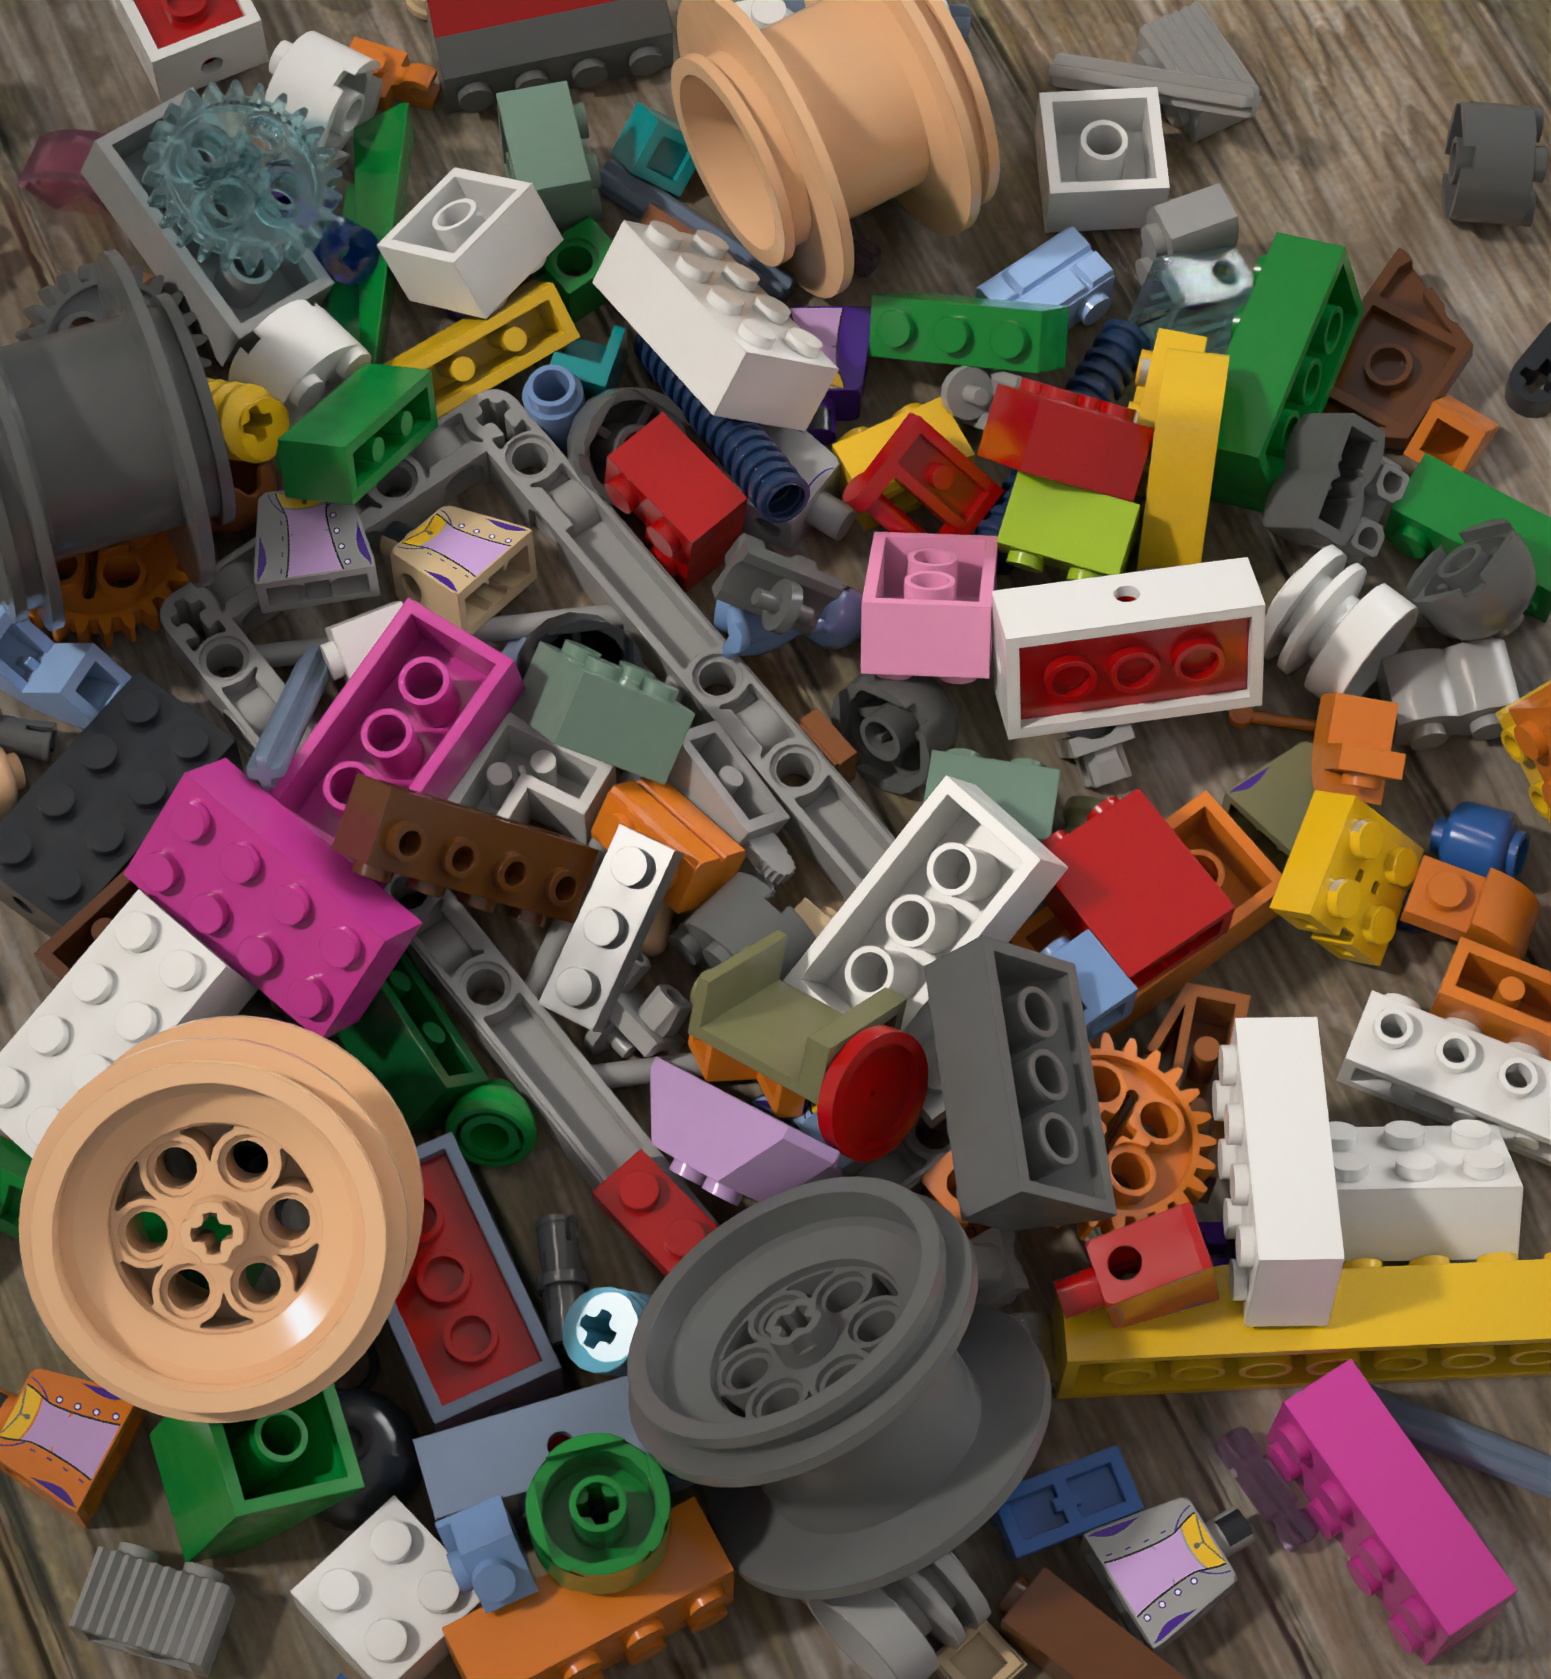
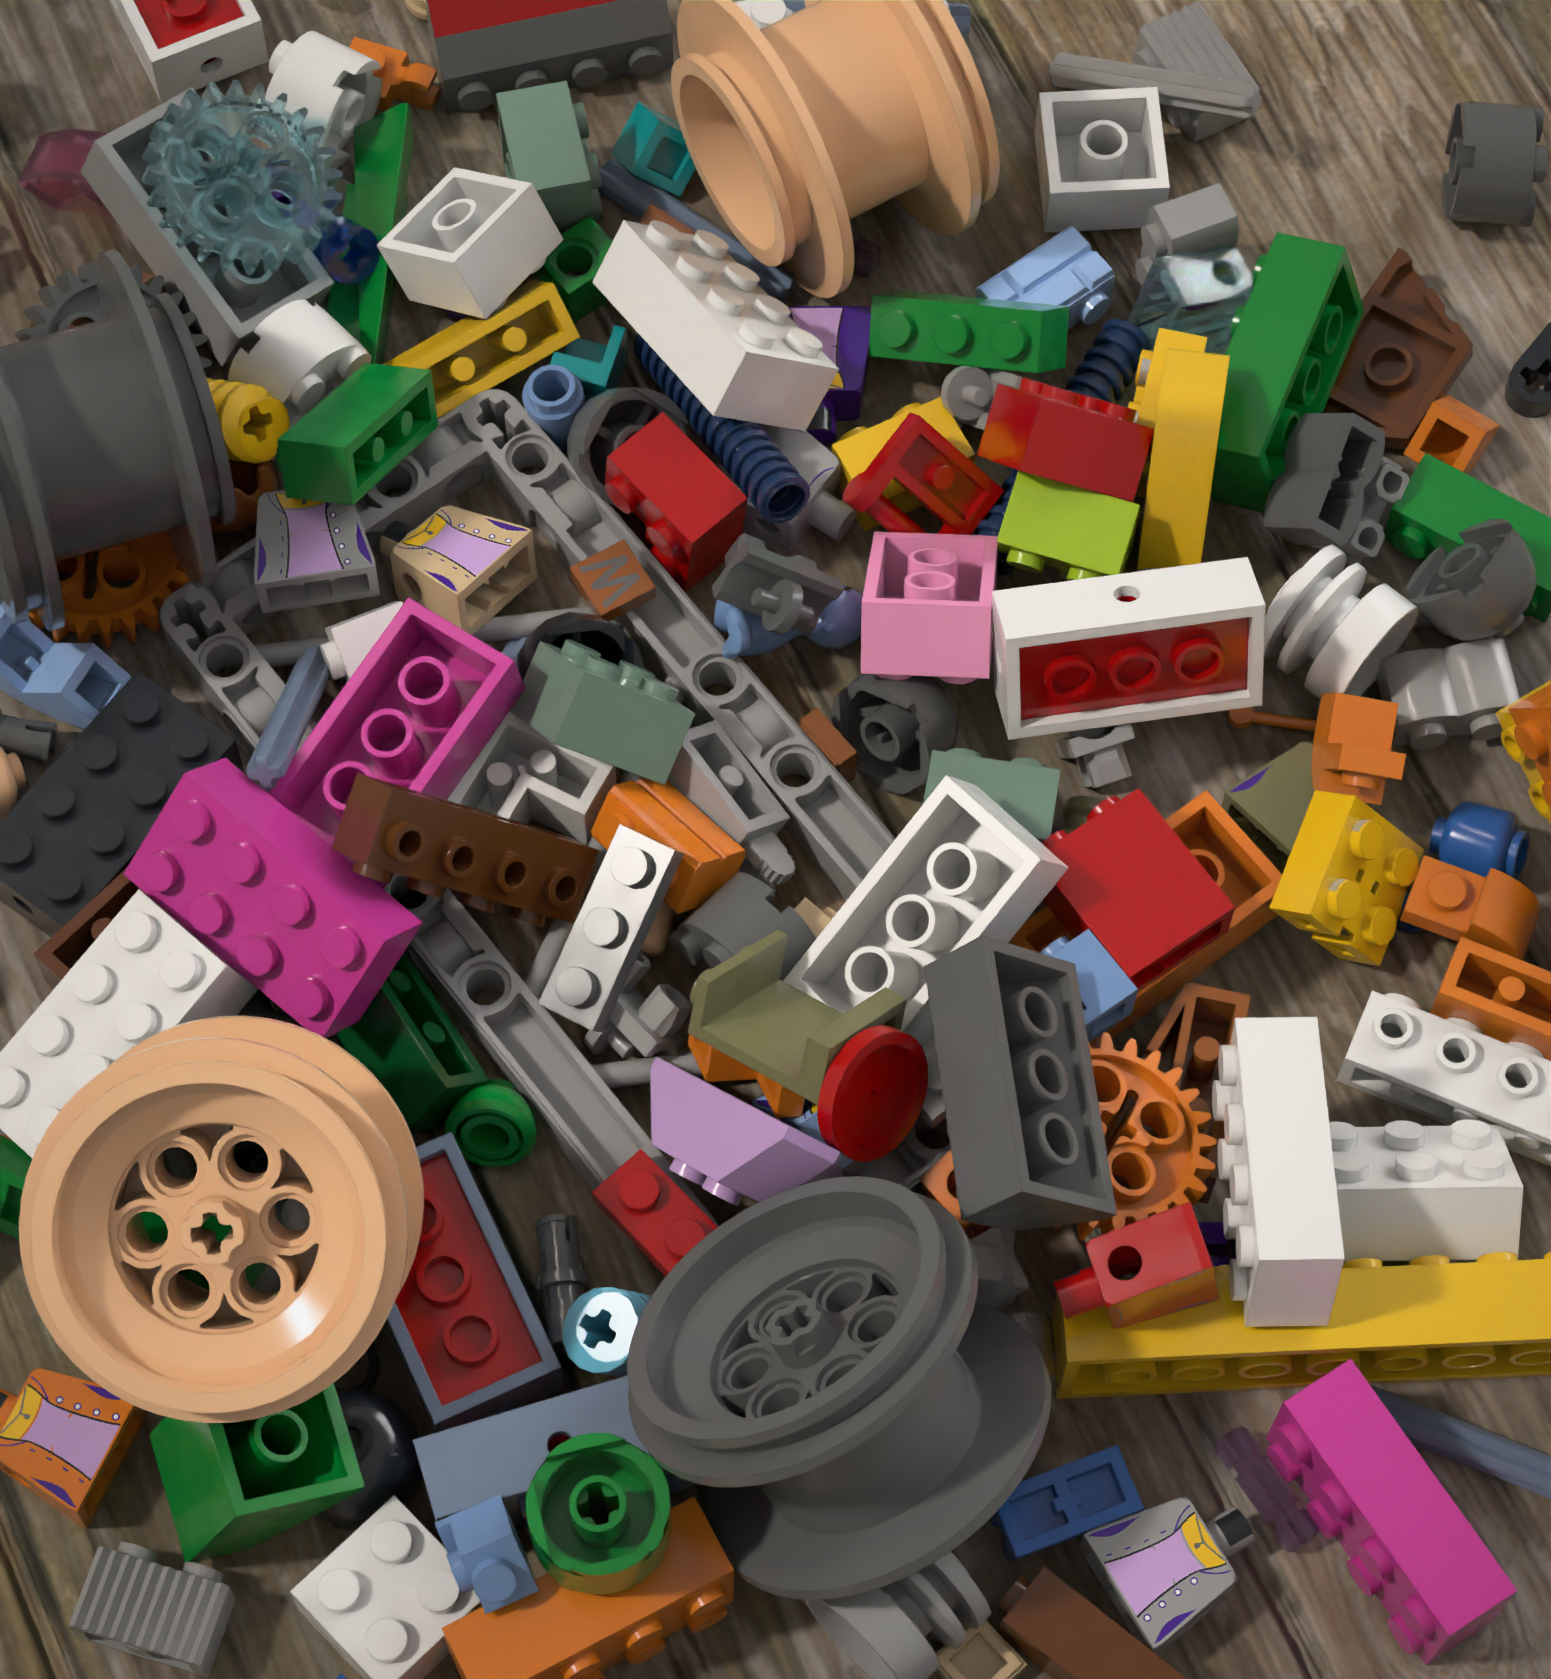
(613, 581): none -> dark orange tile

